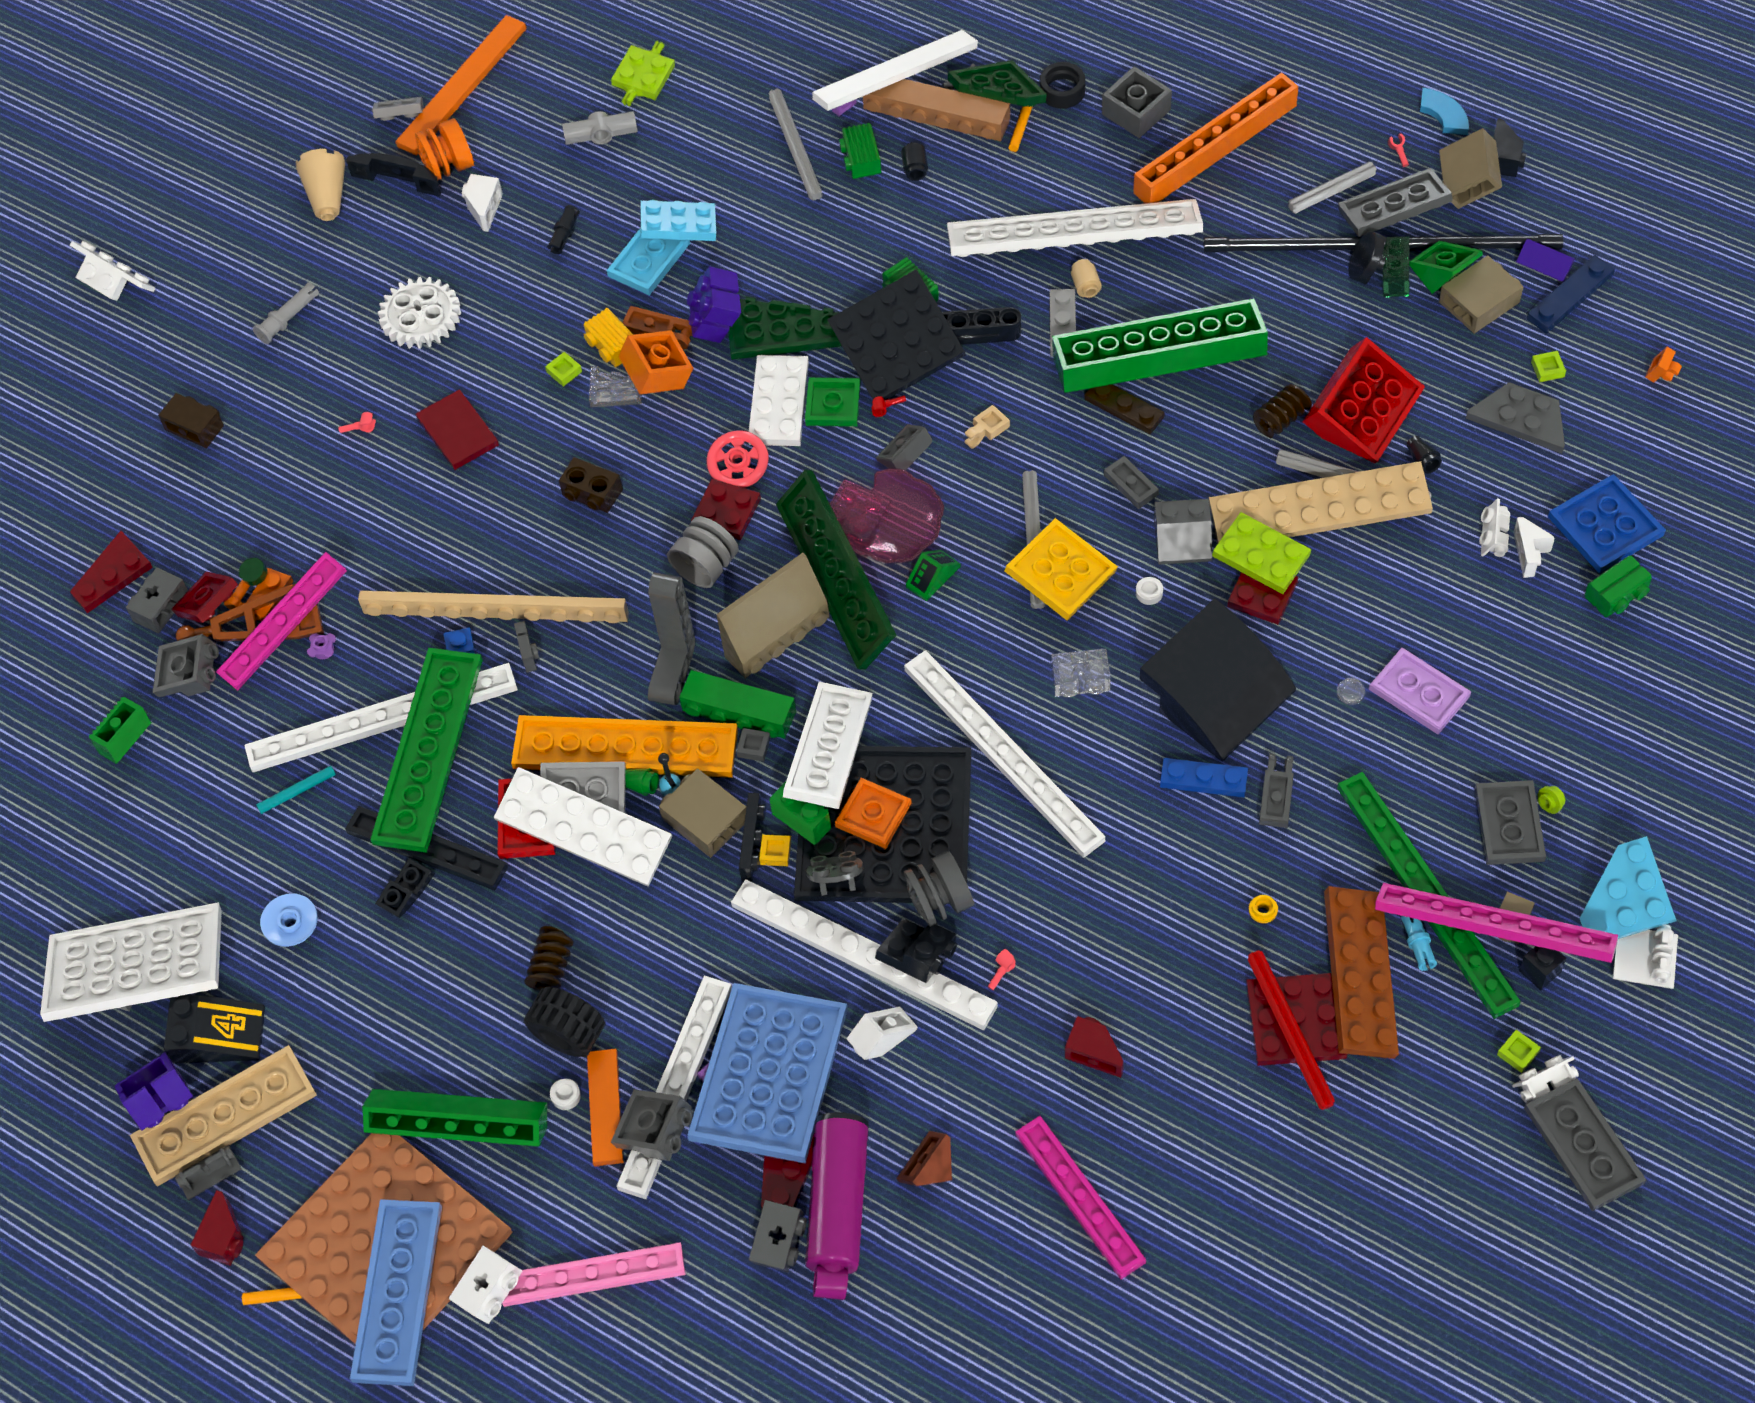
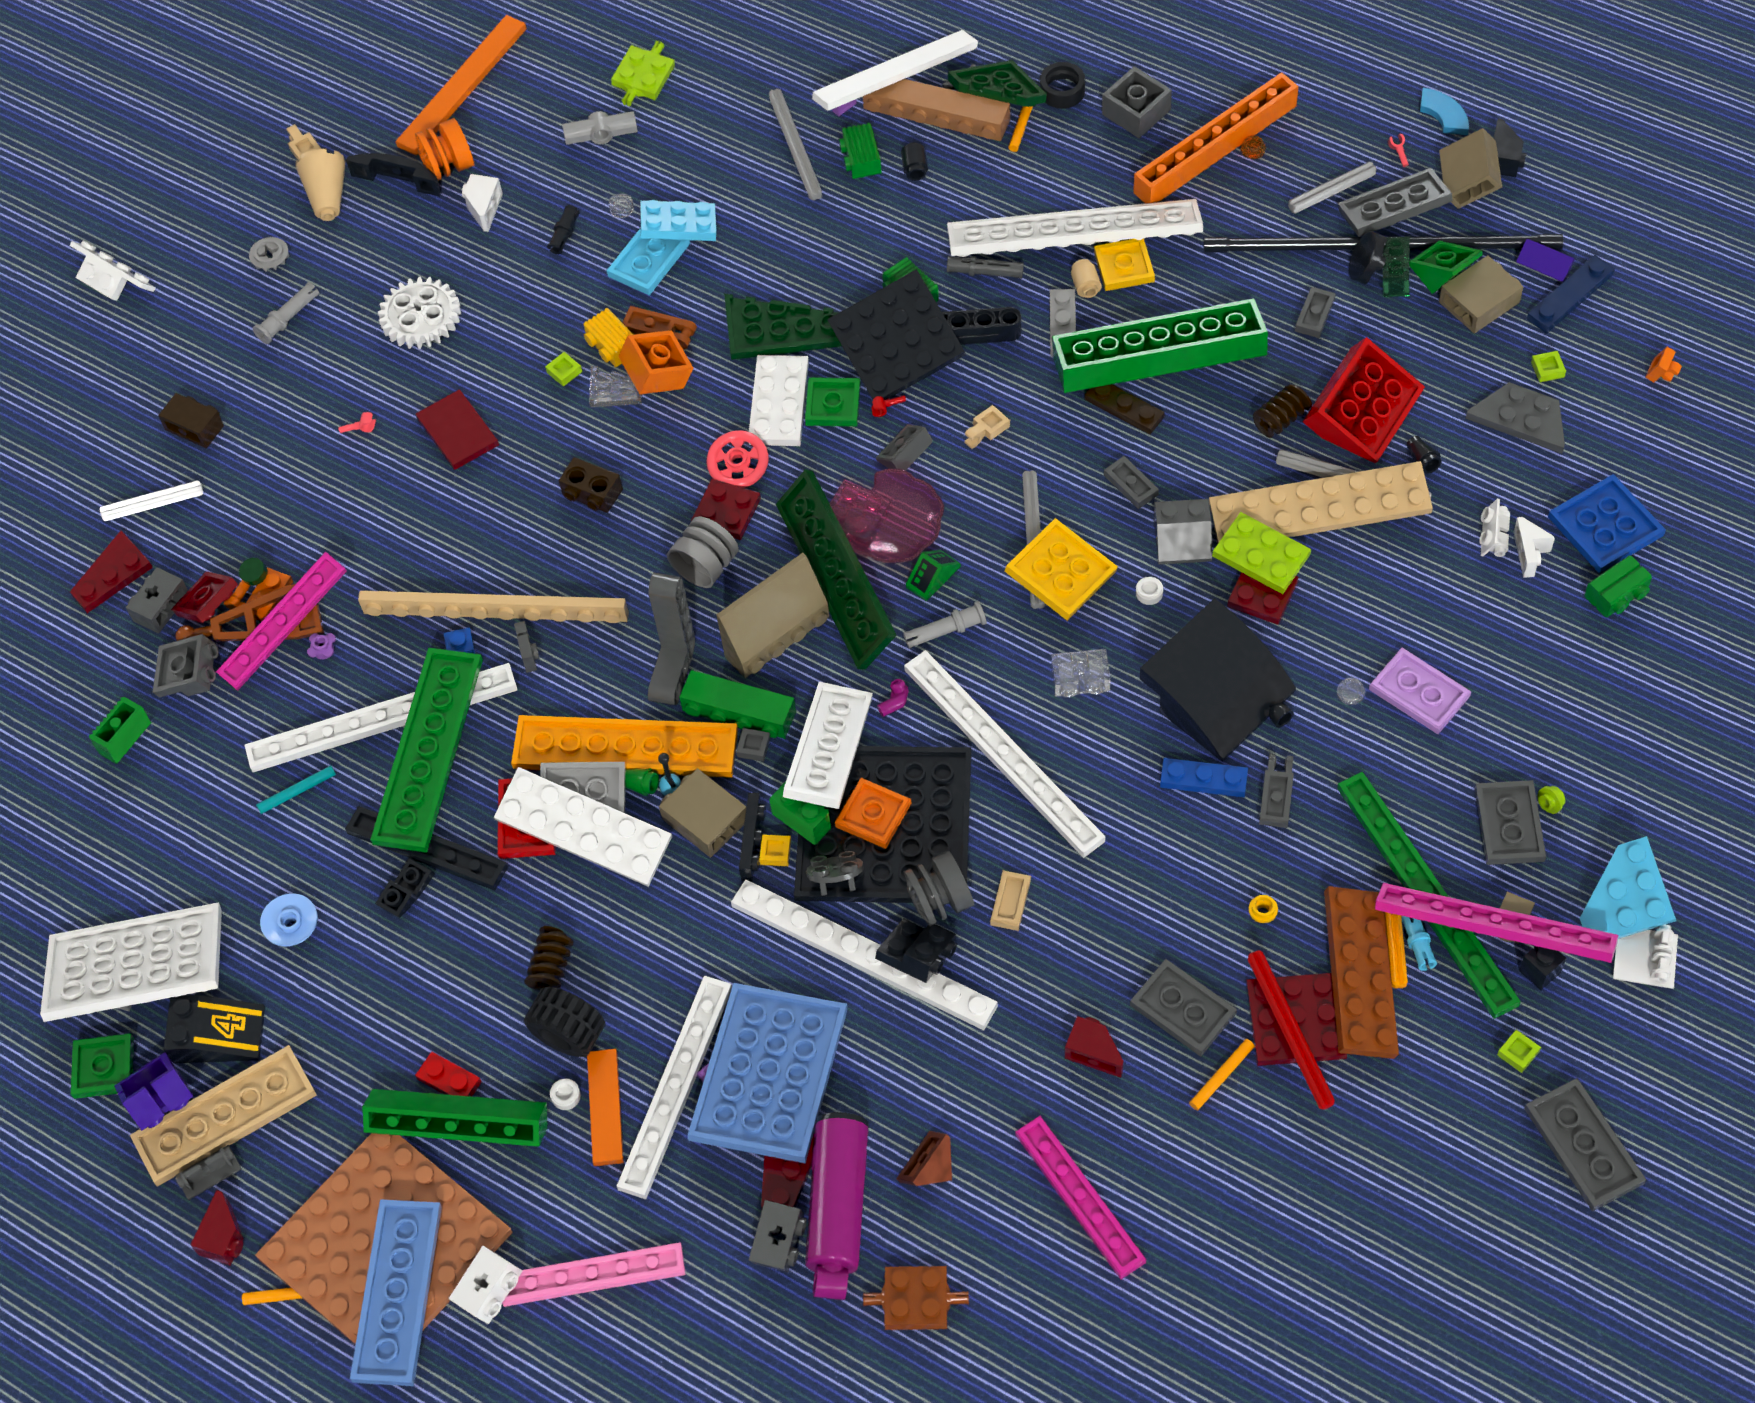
(100, 1064): none -> green plate
(151, 500): none -> white axle
(277, 248): none -> light grey gear
(300, 143): none -> tan plate
(389, 109): light grey plate -> none
(447, 1077): none -> red plate
(621, 205): none -> clear tile
(653, 1124): dark grey plate -> none
(713, 305): dark purple piece -> none
(880, 1032): white slope -> none
(897, 698): none -> magenta arm
(915, 1298): none -> dark orange plate
(956, 622): none -> light grey pin
(985, 267): none -> dark grey pin
(1007, 963): coral hand -> none
(1010, 900): none -> tan tile
(1124, 264): none -> yellow plate
(1183, 1007): none -> dark grey plate
(1221, 1074): none -> light orange bar
(1253, 147): none -> clear orange plate
(1280, 714): none -> black hinge
(1315, 312): none -> dark grey plate
(1396, 950): none -> light orange axle
(1535, 1083): white hinge -> none

